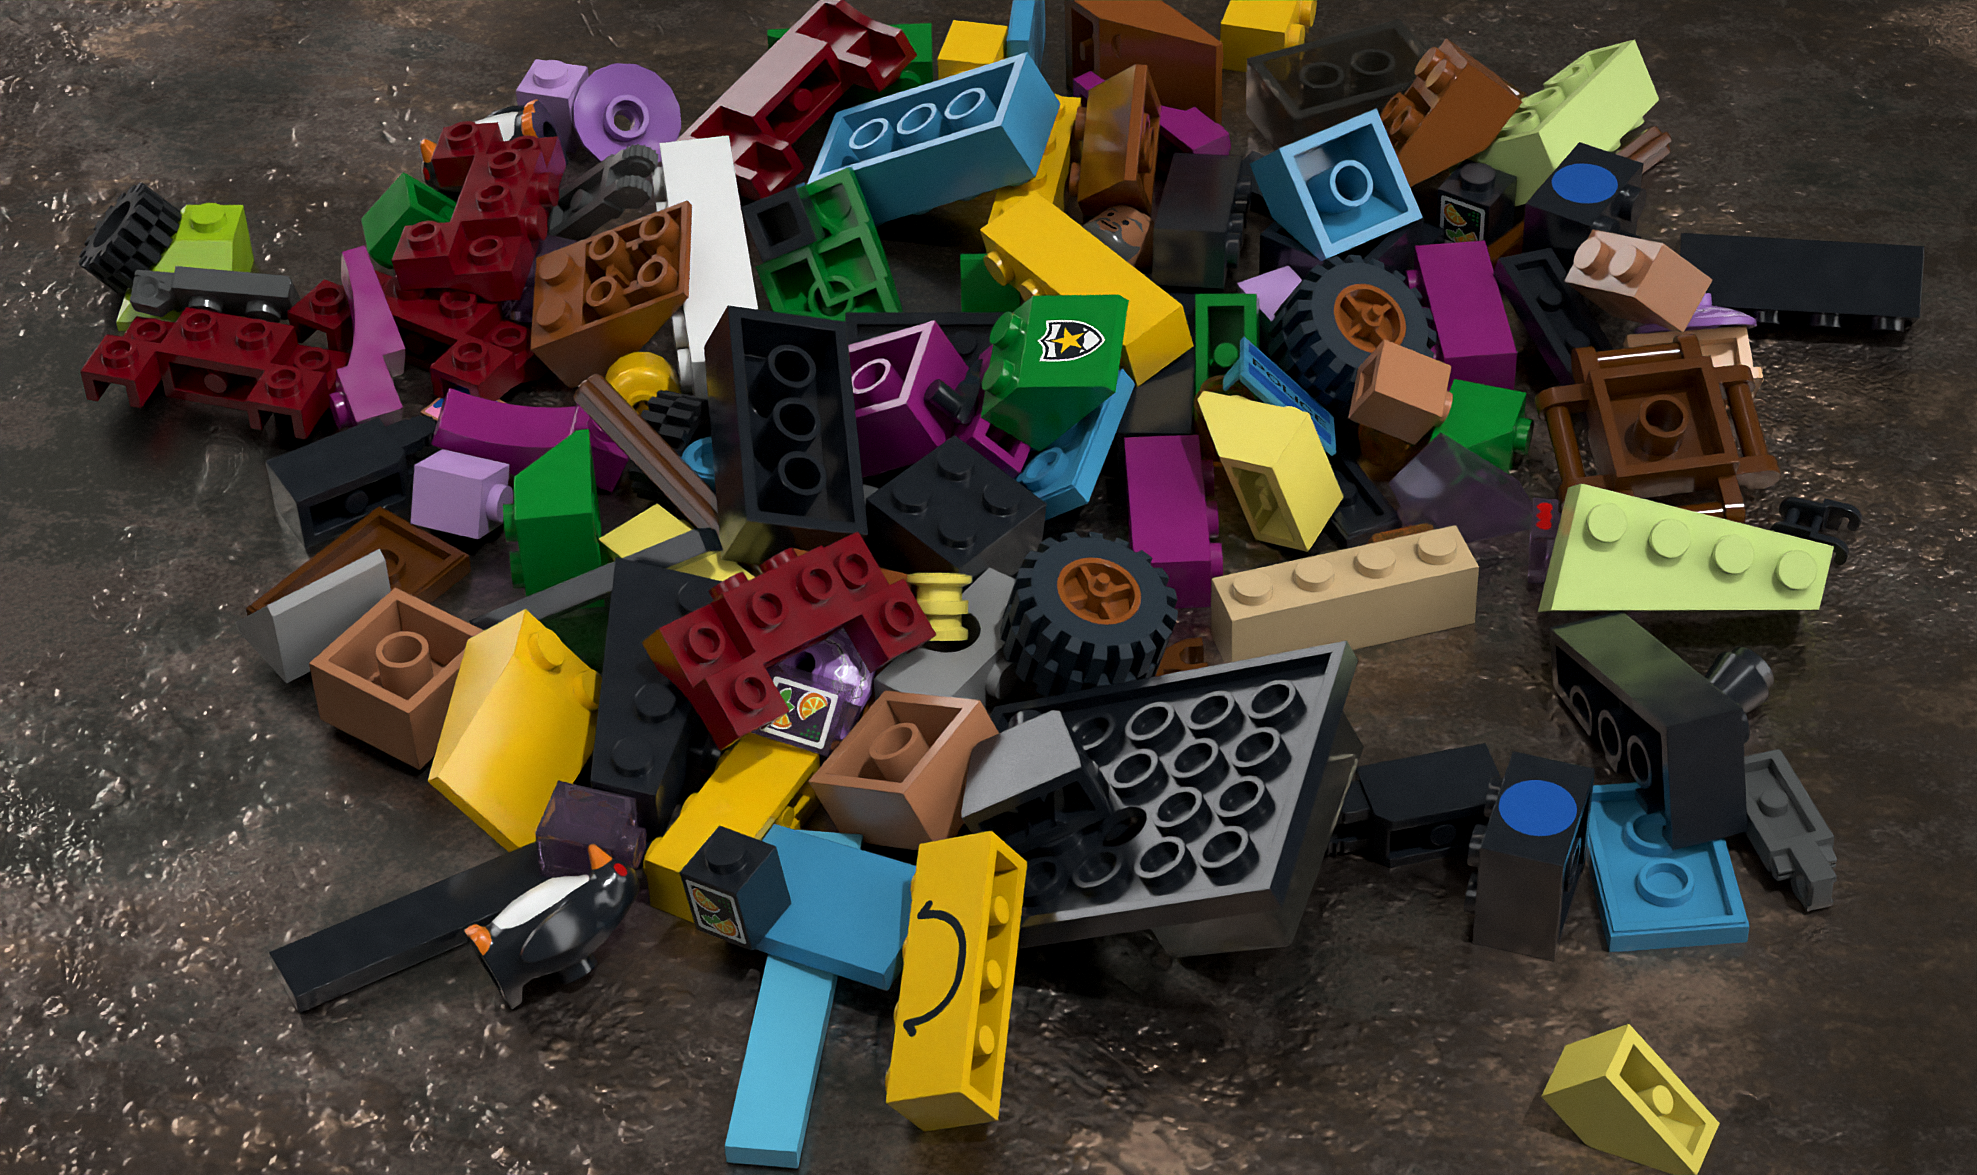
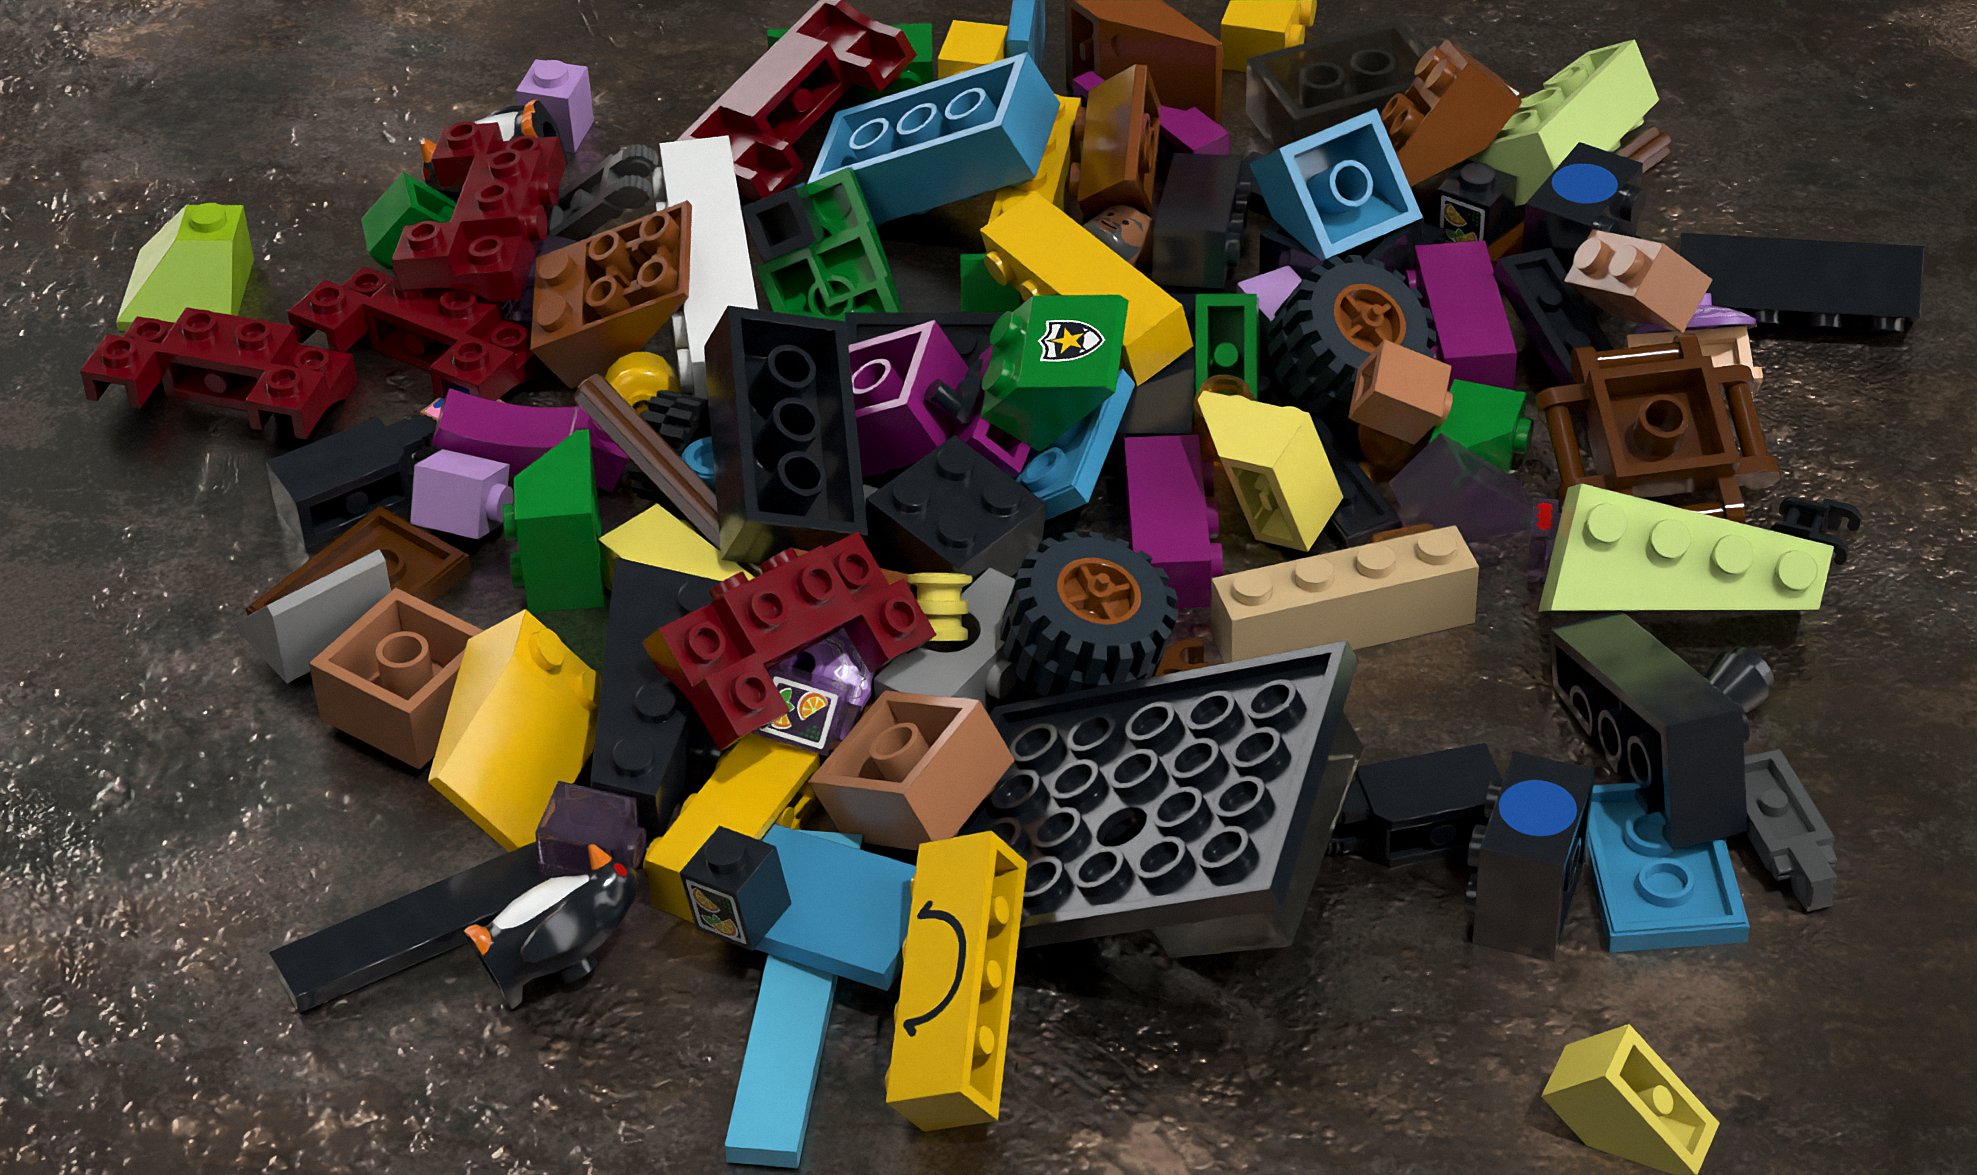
(130, 237): black tyre -> none
(214, 290): dark grey hinge -> none
(378, 353): magenta slope -> none
(598, 583): black tile -> none
(626, 92): medium lavender dish -> none
(1032, 783): black torso -> none
(1278, 389): piece -> none

